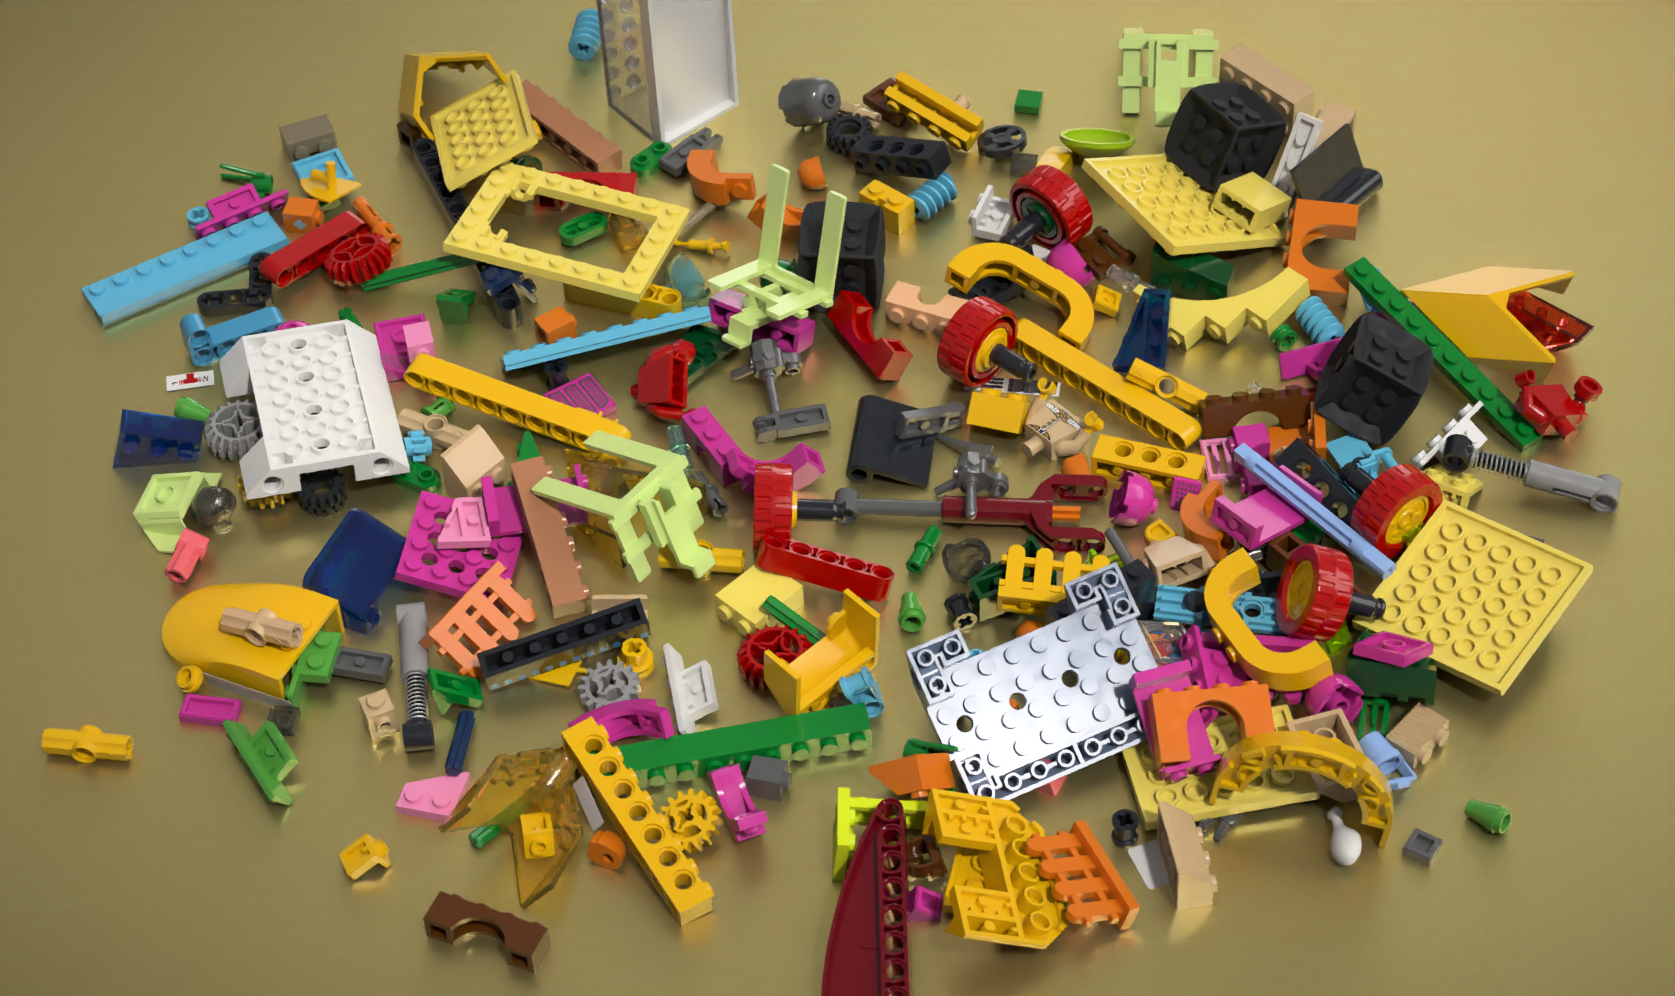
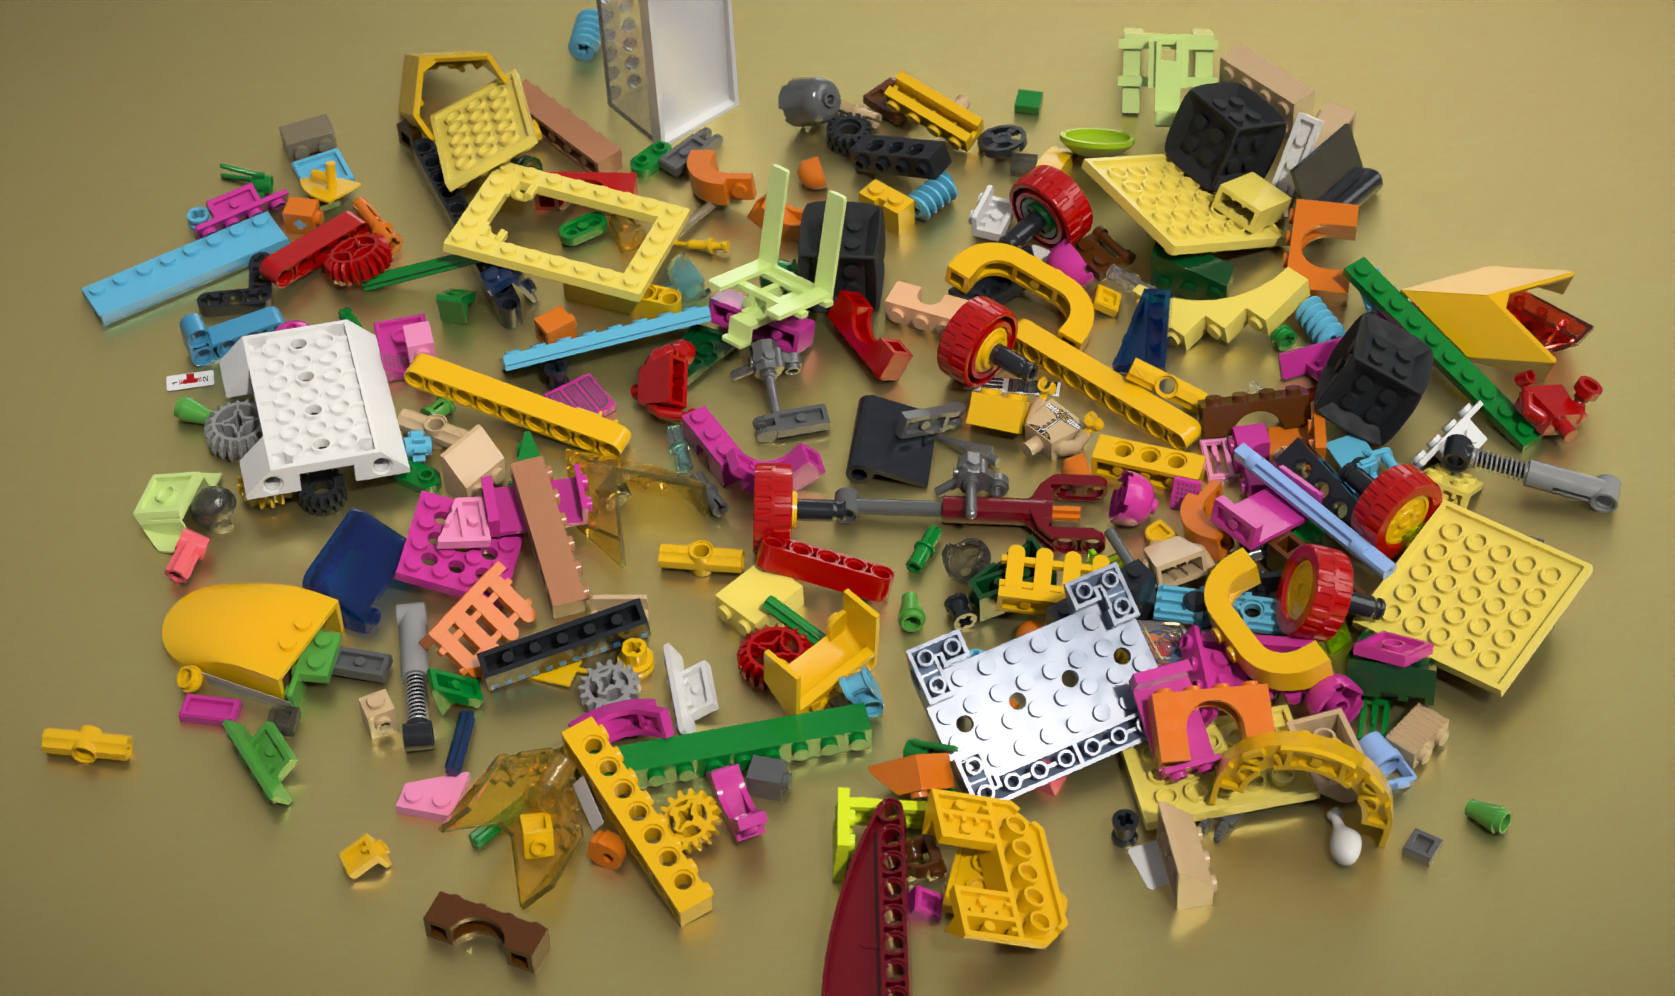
(156, 440): clear blue wedge -> none
(262, 627): tan piece -> none
(668, 480): yellowish green piece -> none
(1097, 872): orange fence -> none

